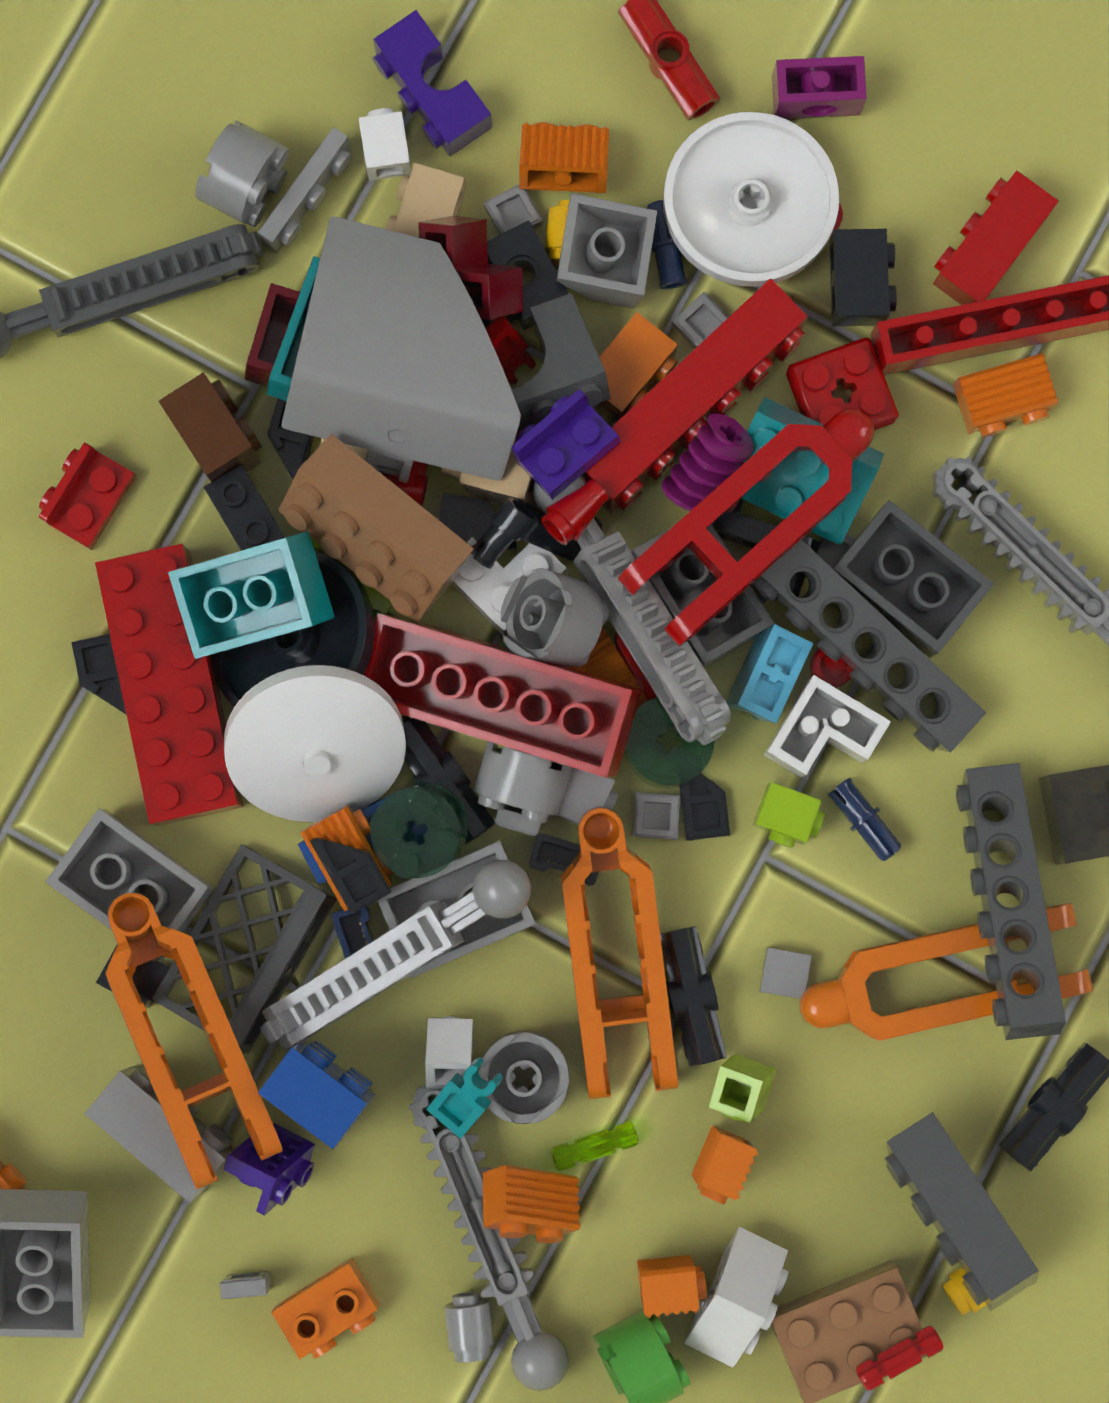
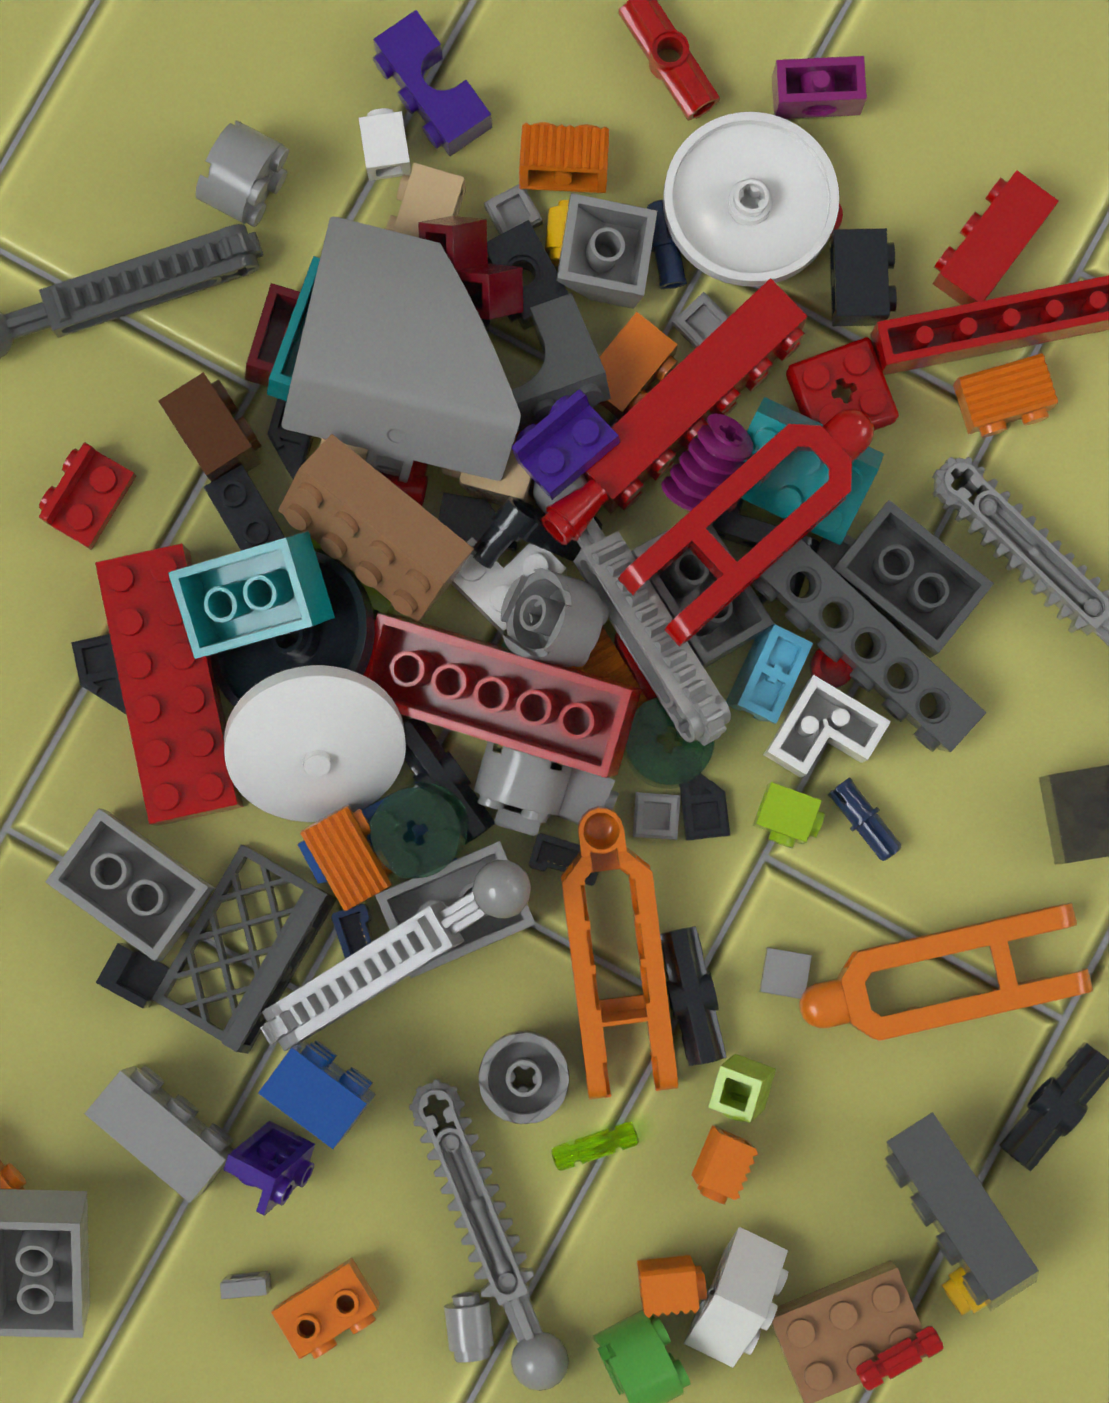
(143, 940): orange piece -> none
(306, 191): light grey plate -> none
(352, 873): black tile -> none
(447, 1049): white brick -> none
(464, 1099): teal plate -> none
(509, 347): red plate -> none
(530, 1203): orange brick -> none
(1003, 790): dark grey brick -> none

